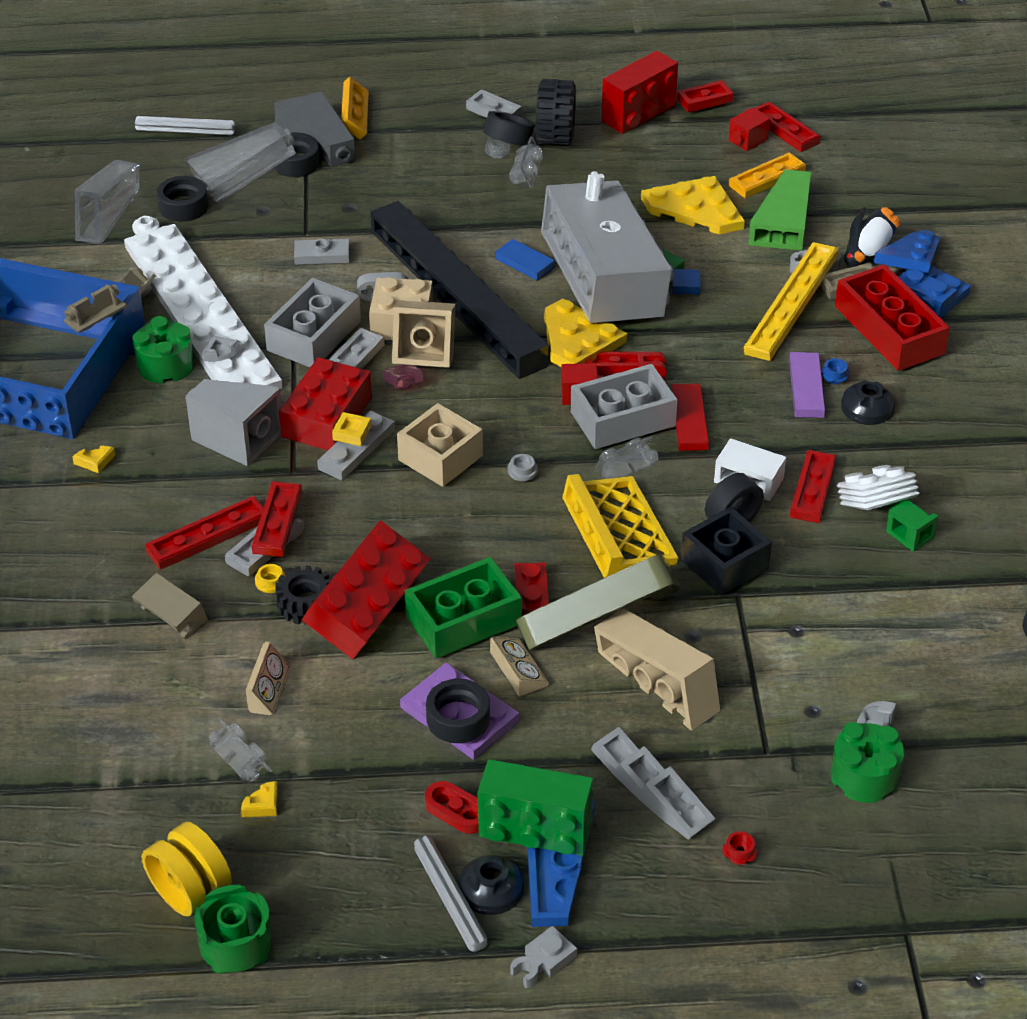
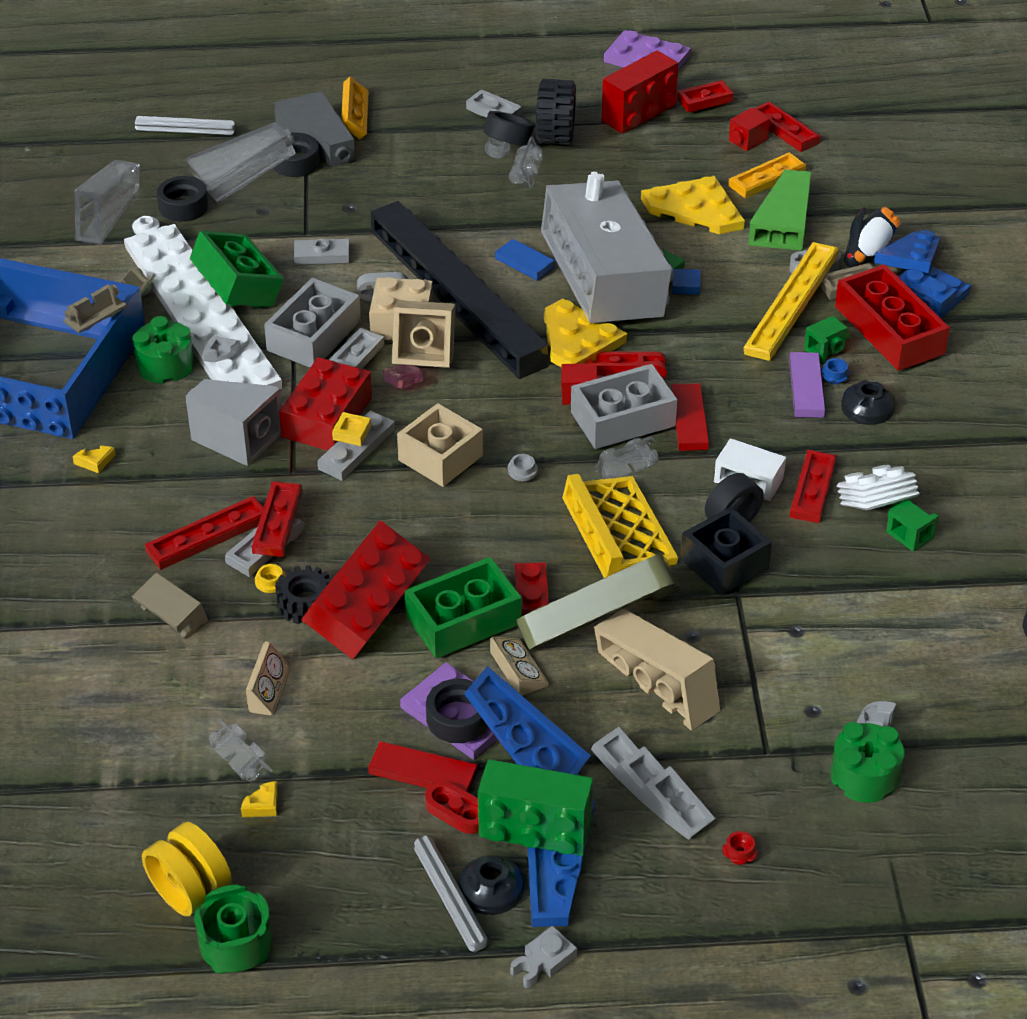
(236, 269): none -> green brick
(420, 767): none -> red tile
(522, 728): none -> blue wing
(634, 46): none -> medium lavender plate
(826, 338): none -> green brick

